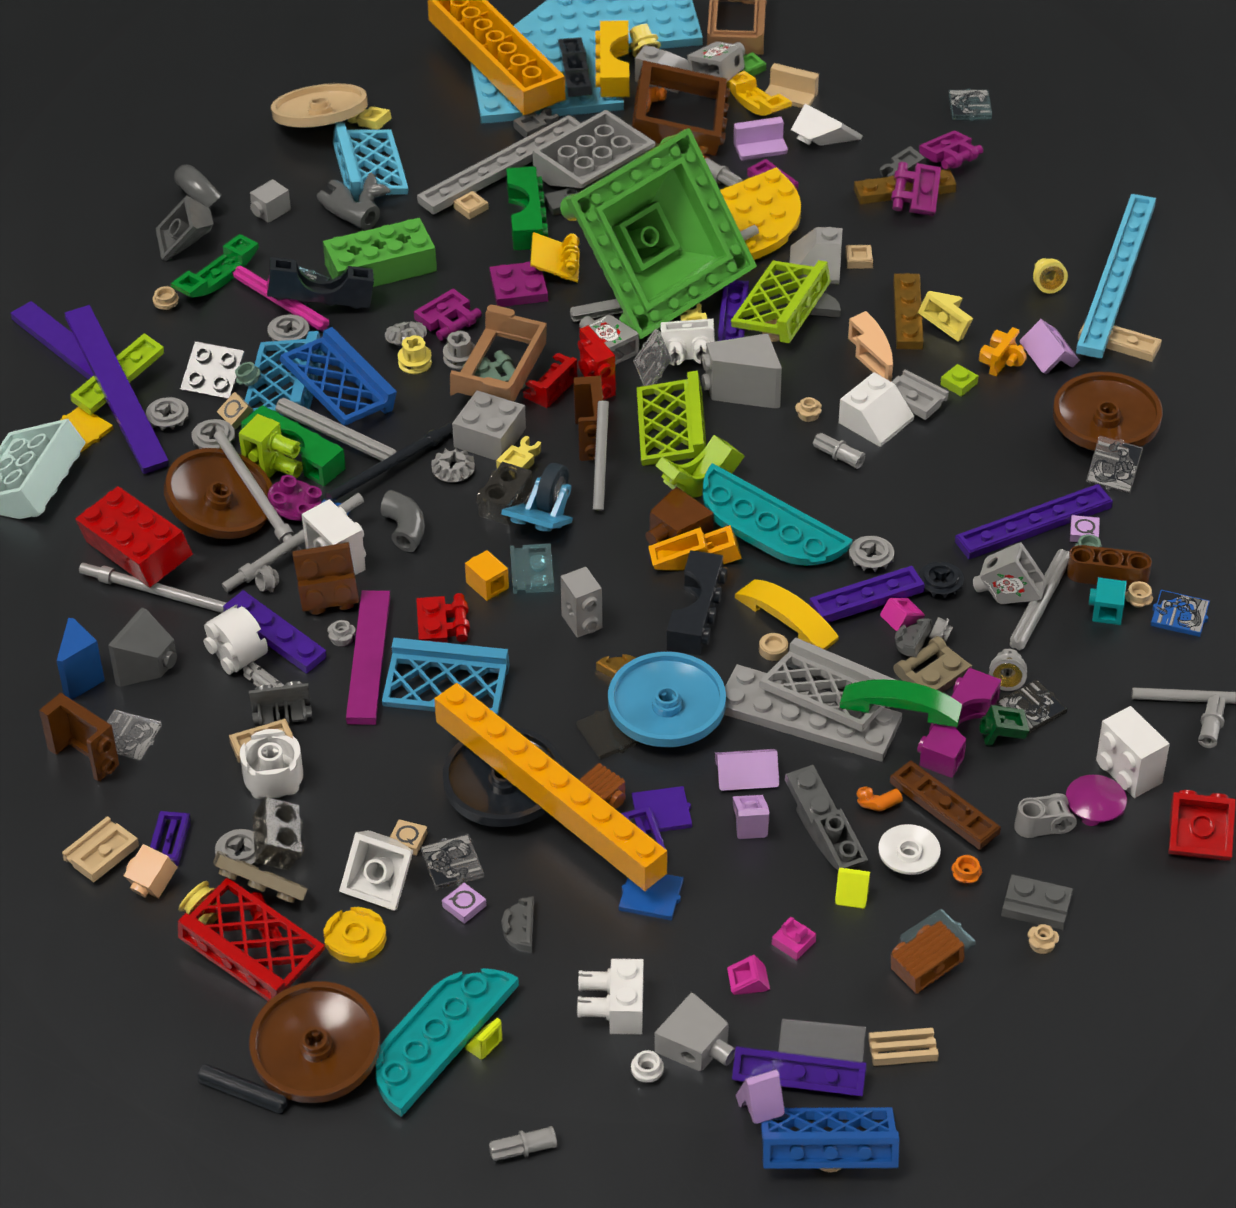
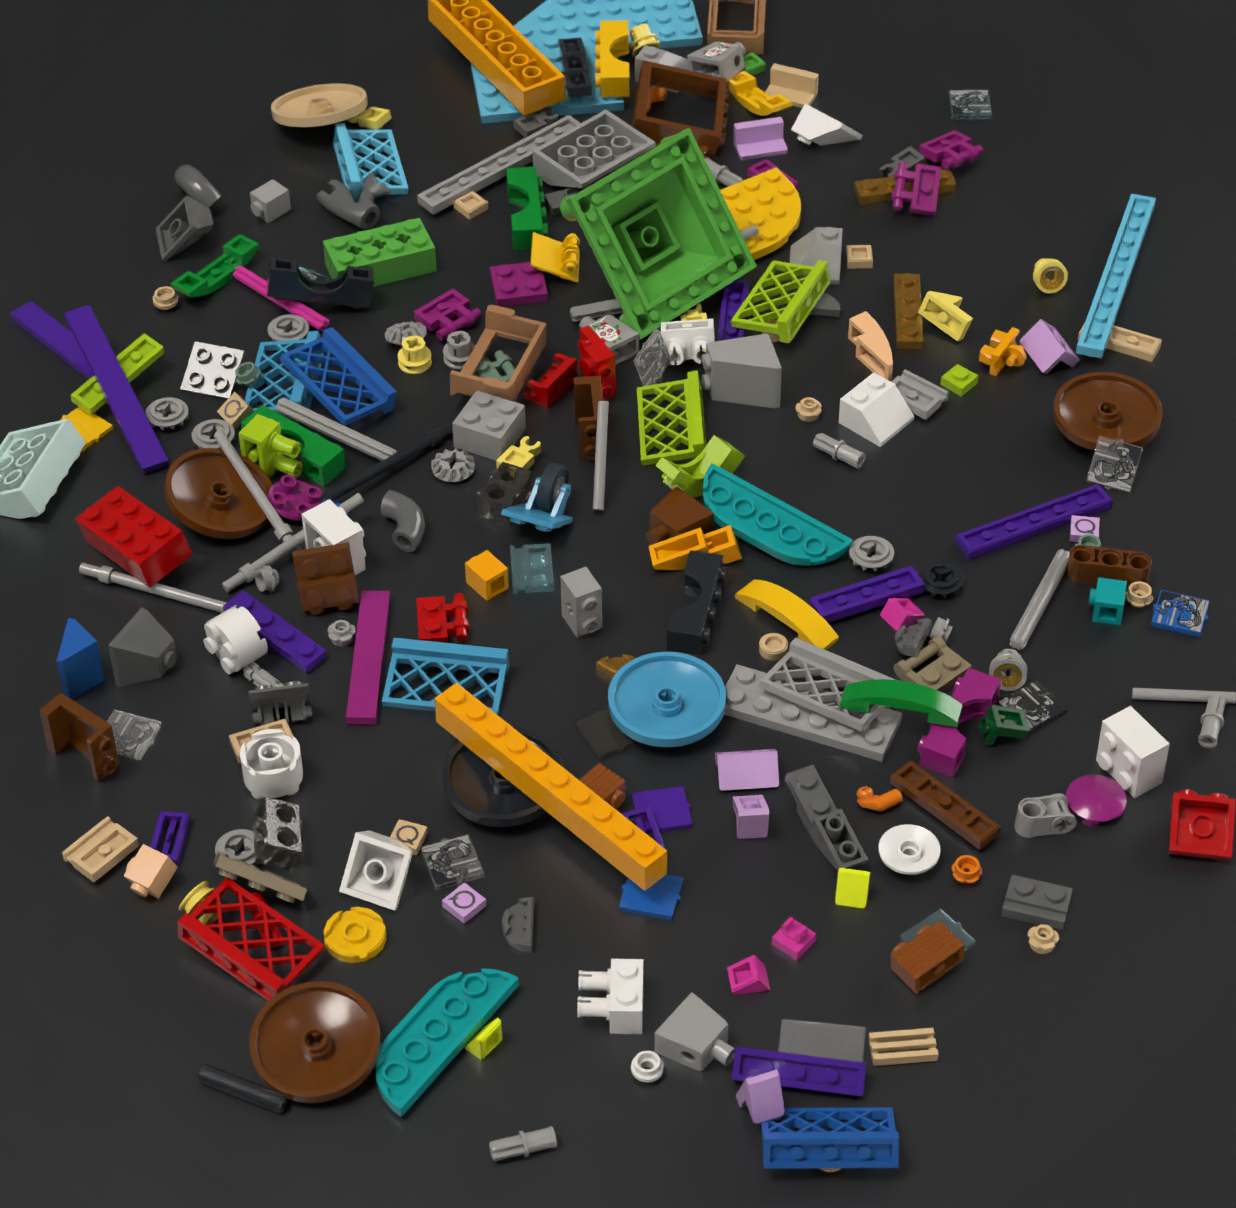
(1011, 576): light grey torso -> none

